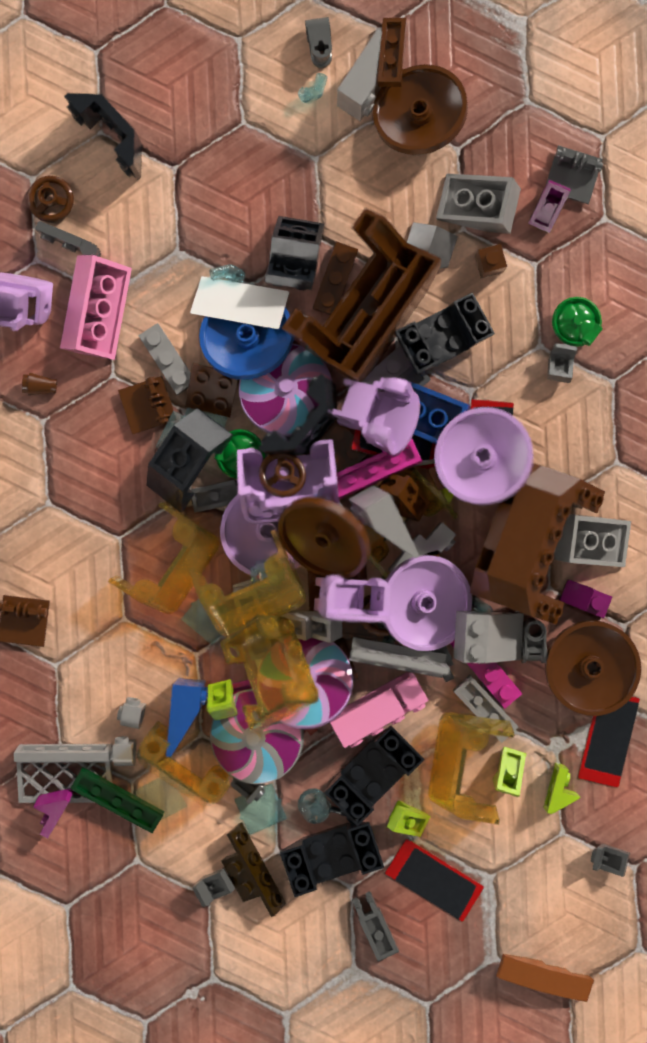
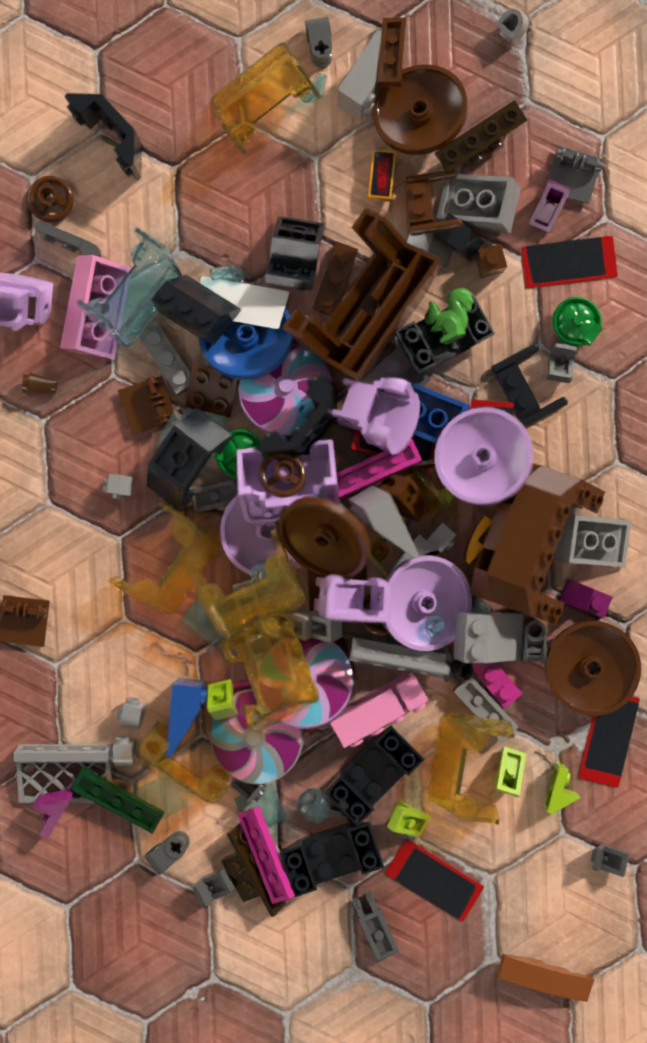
(118, 485): none -> light grey plate
(130, 304): none -> clear light blue windscreen
(165, 853): none -> dark grey piece
(195, 308): none -> black slope
(258, 92): none -> clear yellow windscreen
(265, 855): none -> dark pink plate
(305, 407): none -> dark azure hinge
(381, 175): none -> slope
(420, 204): none -> reddish brown plate
(436, 629): none -> clear light blue hinge
(454, 319): none -> bright green animal
(461, 670): none -> black bush
(462, 240): none -> black slope
(473, 546): none -> light orange slope
(481, 138): none -> dark brown bracket
(513, 25): none -> light grey plate
(518, 390): none -> black plate
(569, 261): none -> black sticker

